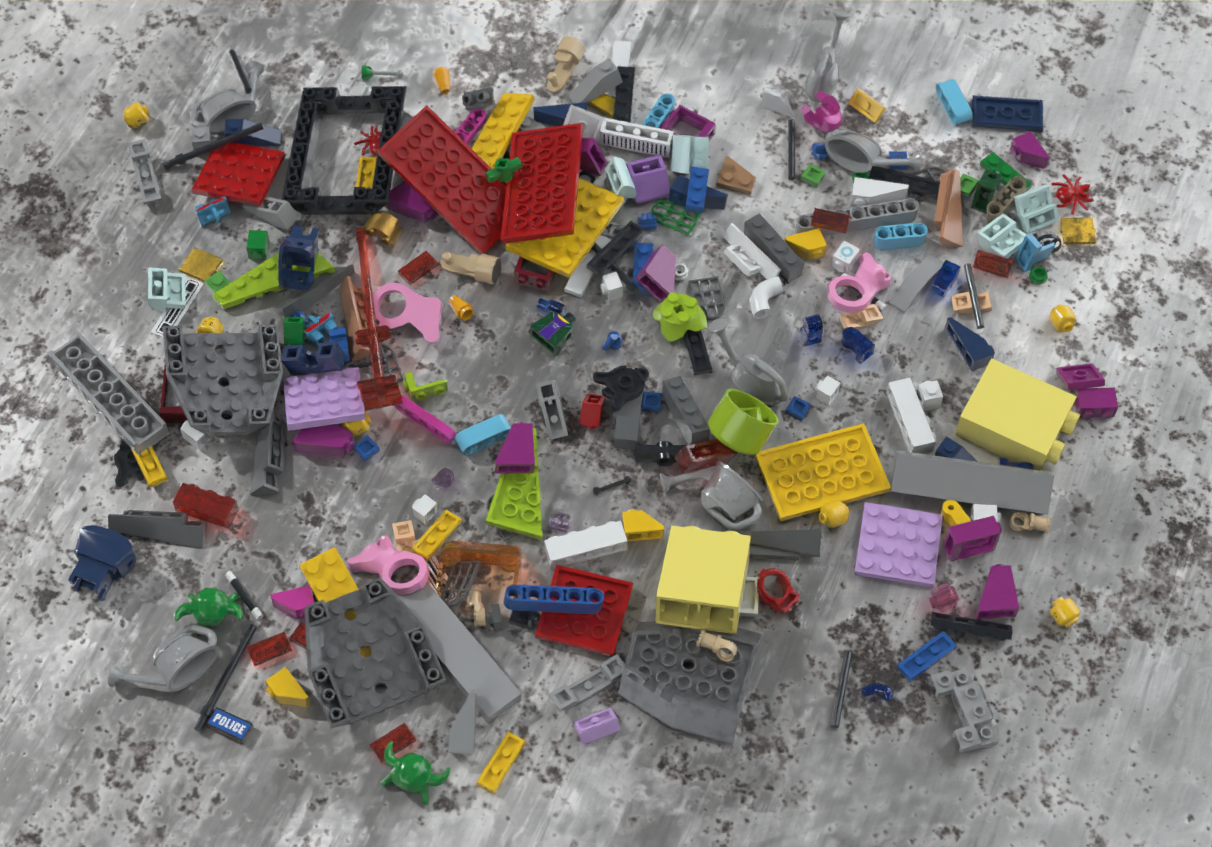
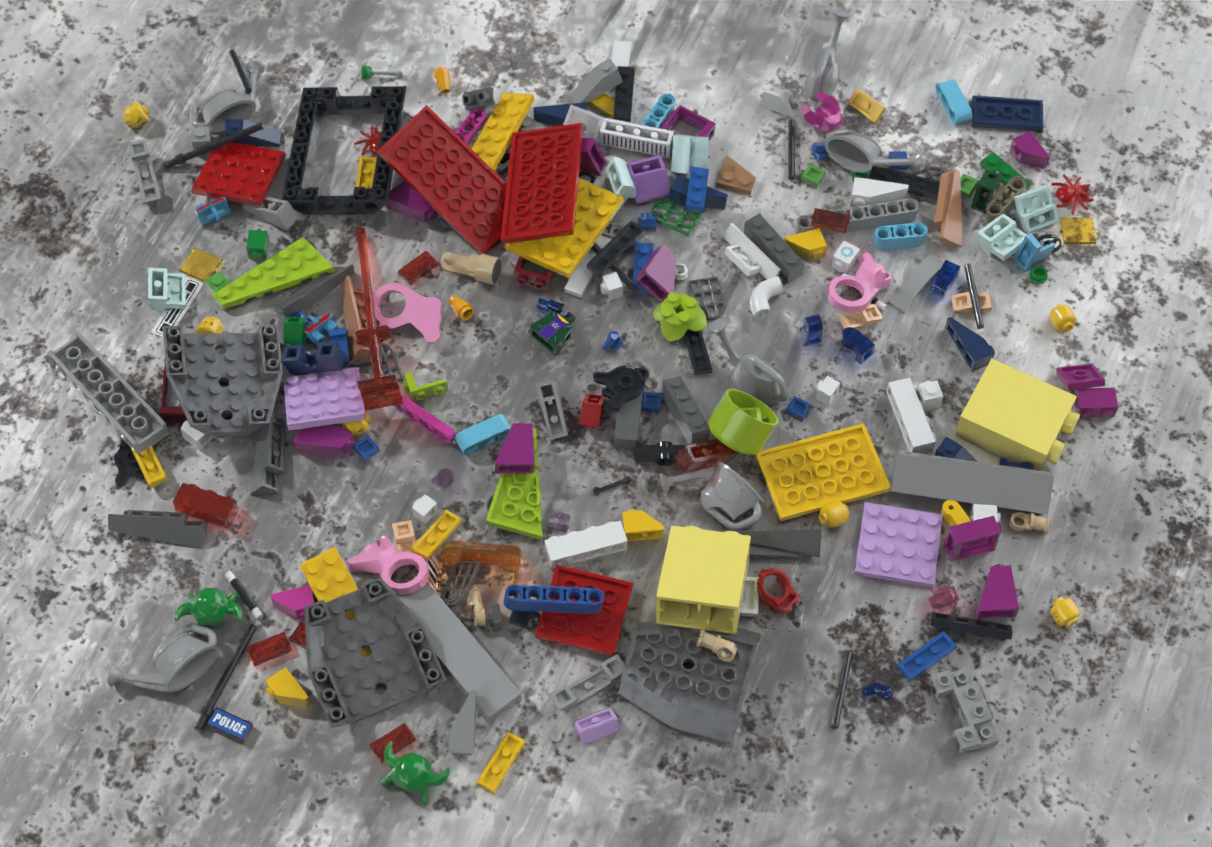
(99, 554): dark blue piece -> none
(298, 251): dark blue piece -> none
(385, 227): pearl gold cylinder -> none
(503, 170): green axle -> none
(568, 55): tan piece -> none
(993, 264): clear red tile -> none

